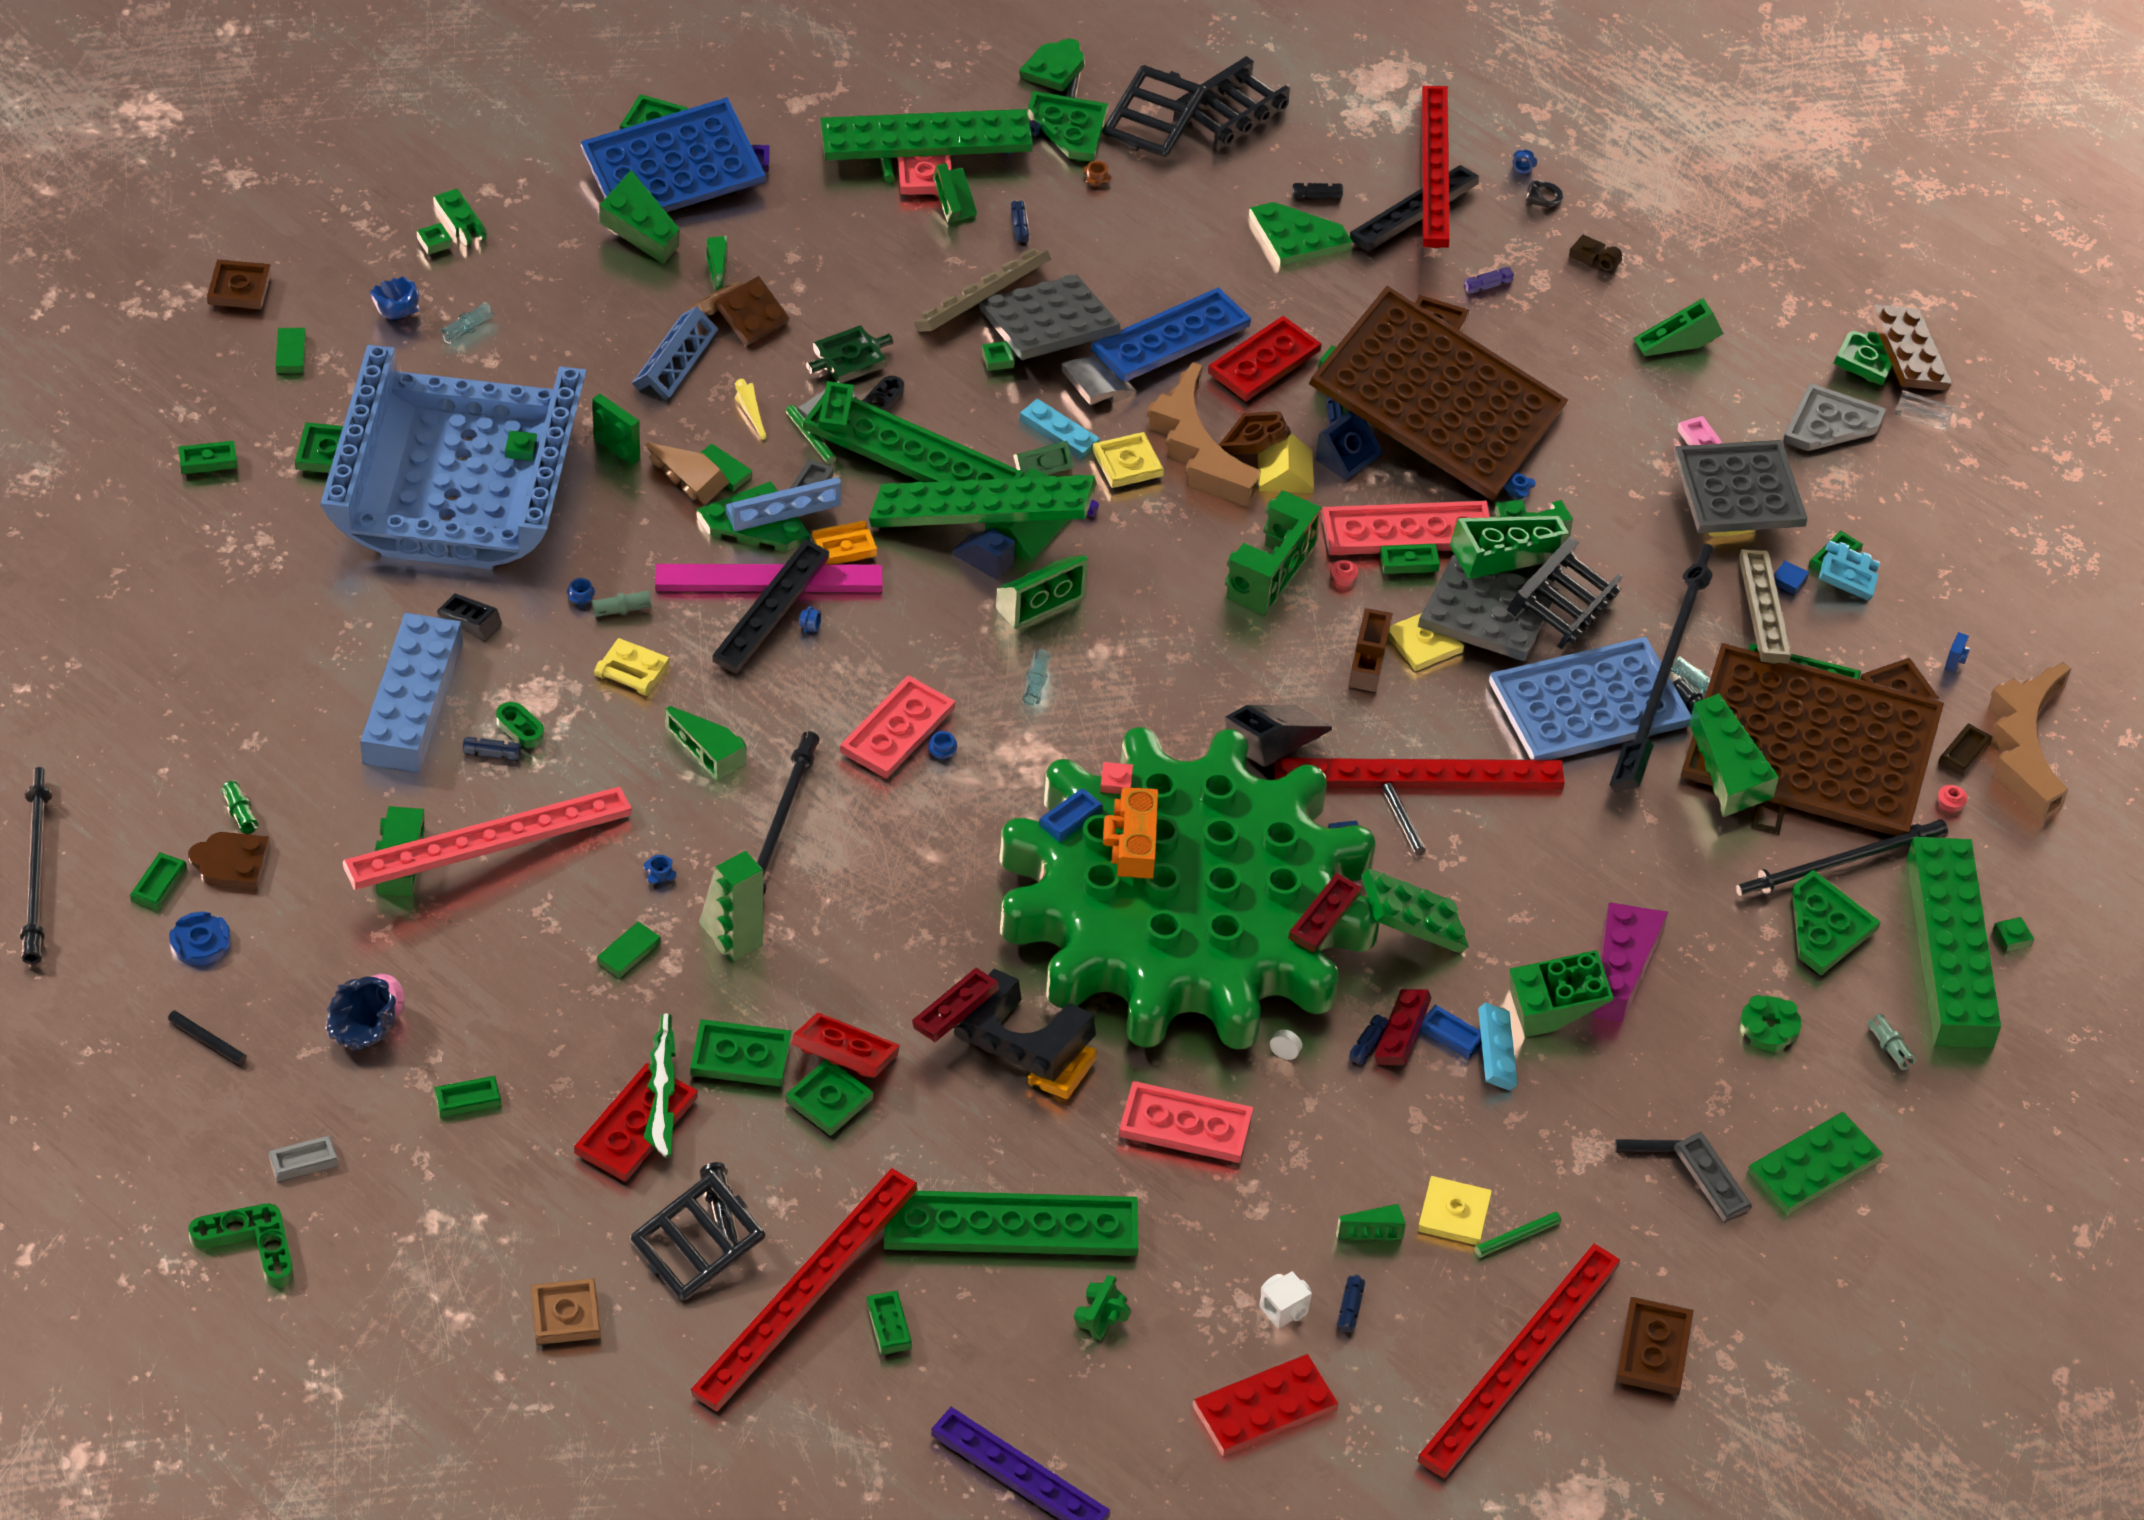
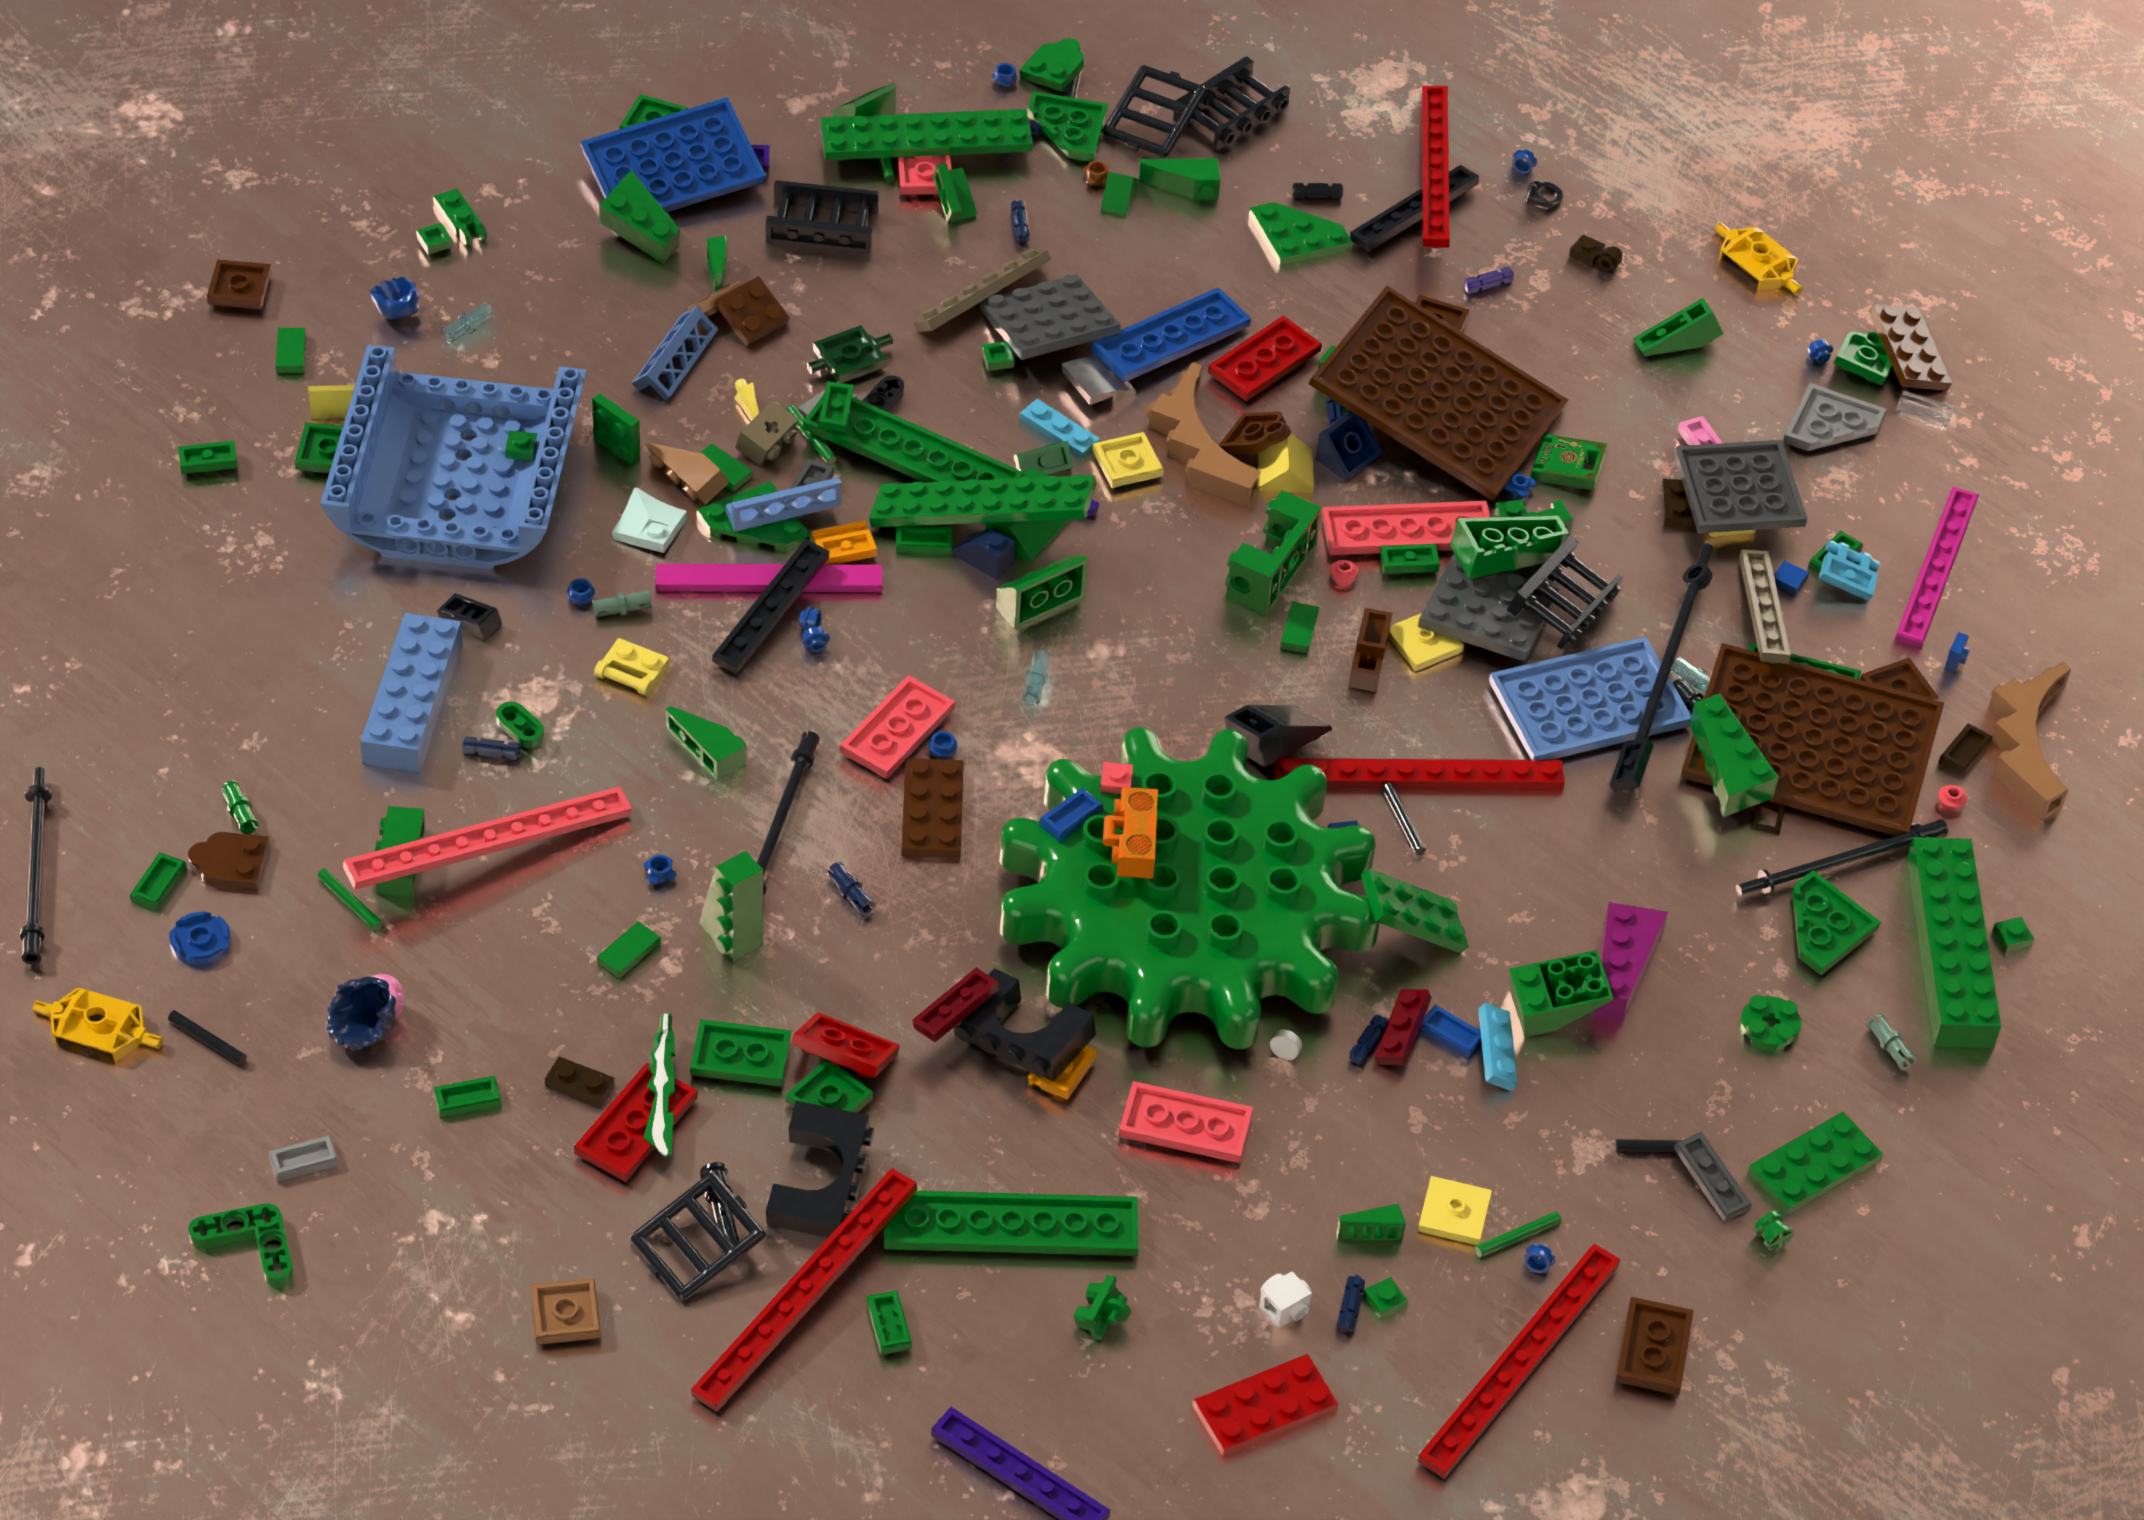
(116, 1033): none -> yellow plate
(330, 401): none -> light yellow slope
(350, 899): none -> green bar
(579, 1081): none -> dark brown plate
(648, 522): none -> light aqua plate
(767, 434): none -> dark tan brick
(815, 639): none -> blue plate
(817, 233): none -> black fence
(823, 1209): none -> black arch
(851, 888): none -> dark blue pin
(875, 102): none -> green slope
(923, 540): none -> green tile
(932, 808): none -> reddish brown plate
(1005, 74): none -> blue plate
(1118, 194): none -> green slope
(1182, 176): none -> green slope
(1299, 627): none -> green tile
(1325, 912): dark red plate -> none
(1385, 1298): none -> green plate
(1539, 1258): none -> blue plate
(1563, 459): none -> green container
(1675, 504): none -> dark brown plate
(1771, 269): none -> yellow plate
(1773, 1230): none -> green wheel
(1819, 351): none -> blue plate
(1936, 568): none -> dark pink tile

